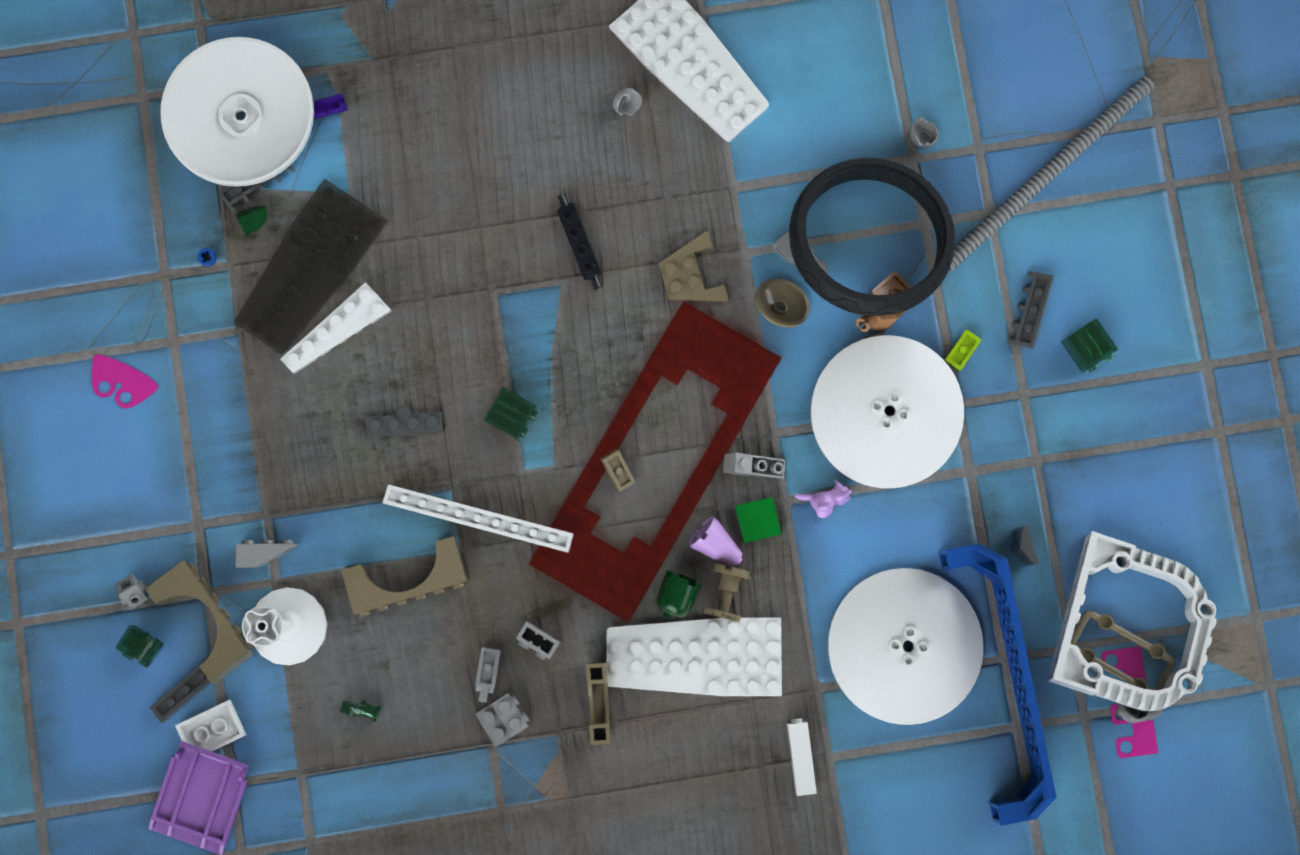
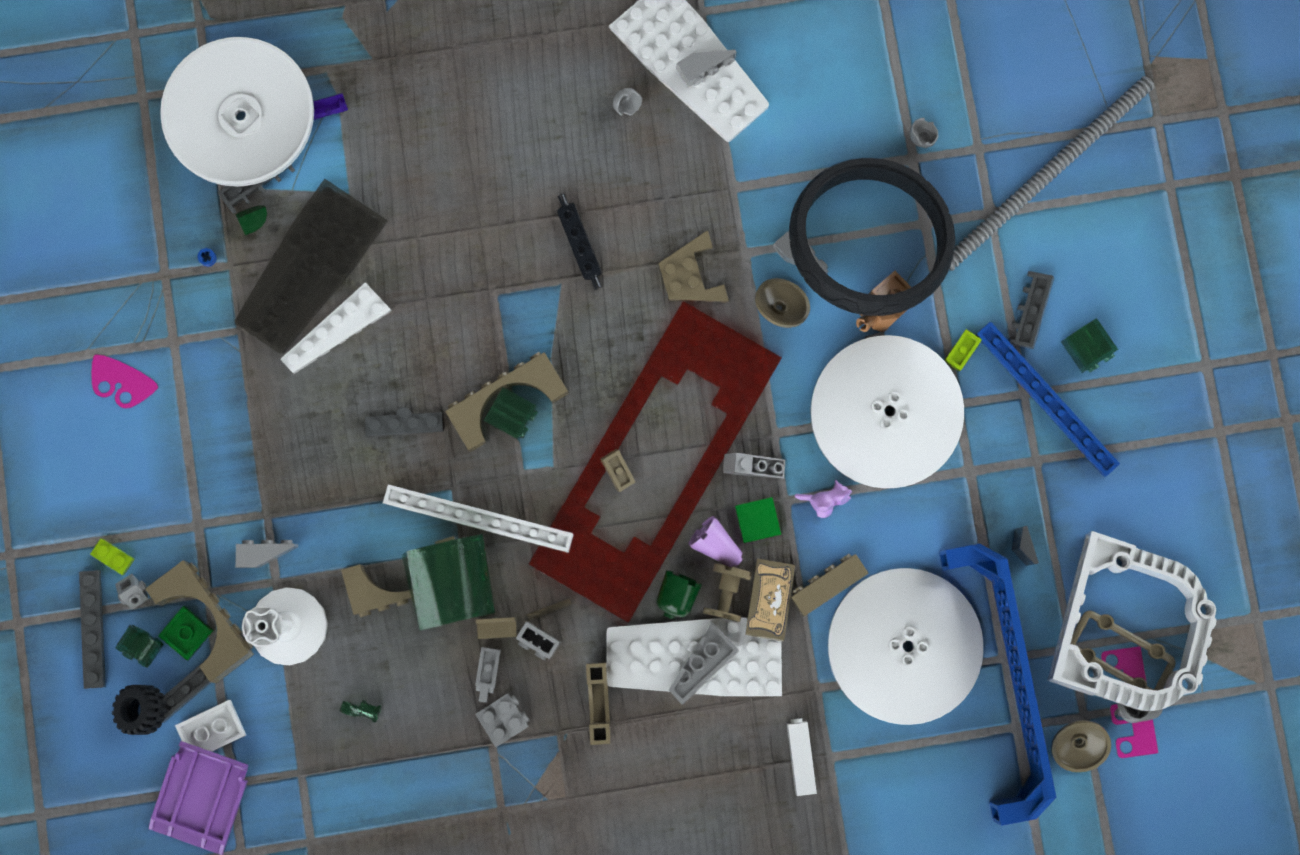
(92, 629): none -> dark grey plate
(112, 556): none -> lime plate
(127, 707): none -> black tyre
(185, 633): none -> green tile
(449, 581): none -> clear green windscreen
(467, 414): none -> dark tan arch
(496, 628): none -> dark tan panel
(702, 64): none -> light grey slope
(708, 658): none -> light grey wing
(770, 600): none -> tile
(828, 585): none -> dark tan brick
(1047, 399): none -> blue plate
(1081, 754): none -> dark tan dish

